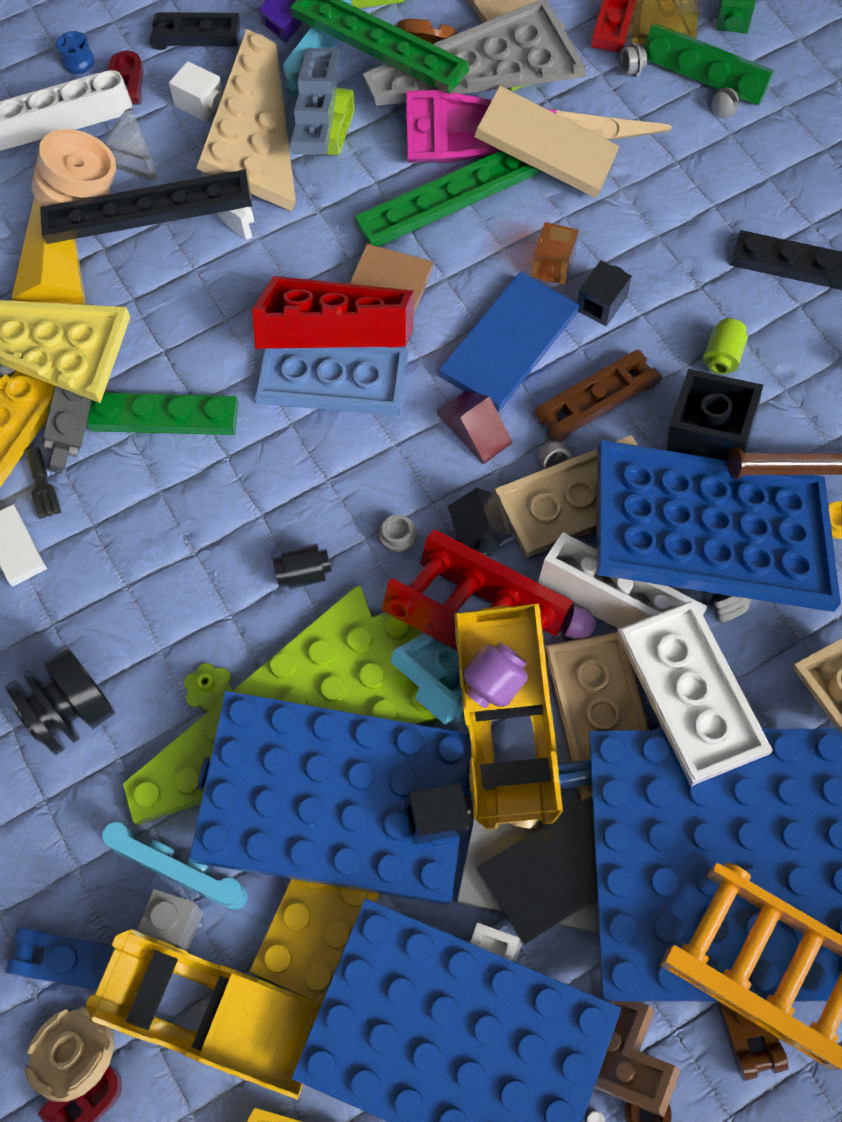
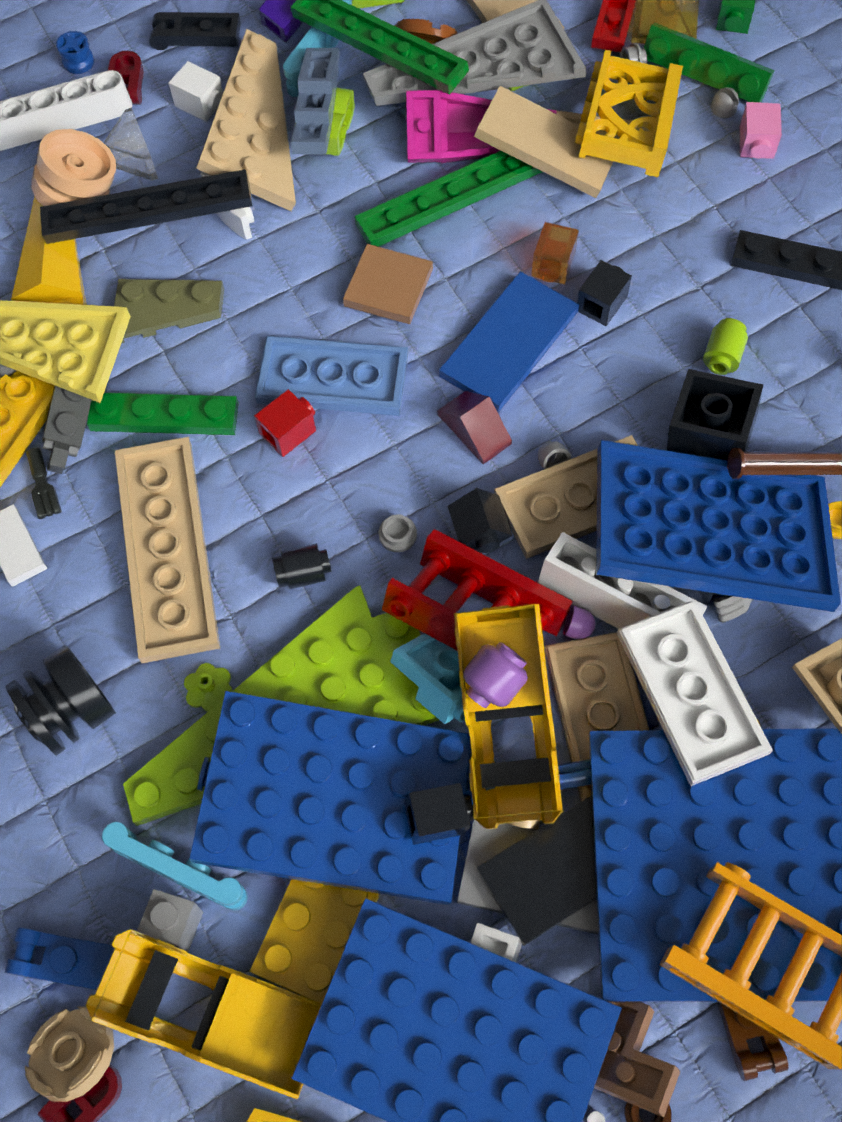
(166, 551): none -> tan plate
(168, 303): none -> olive wing
(286, 422): none -> red brick
(331, 315): red wedge -> none
(597, 395): reddish brown plate -> none
(633, 147): none -> yellow fence
(760, 130): none -> bright pink brick

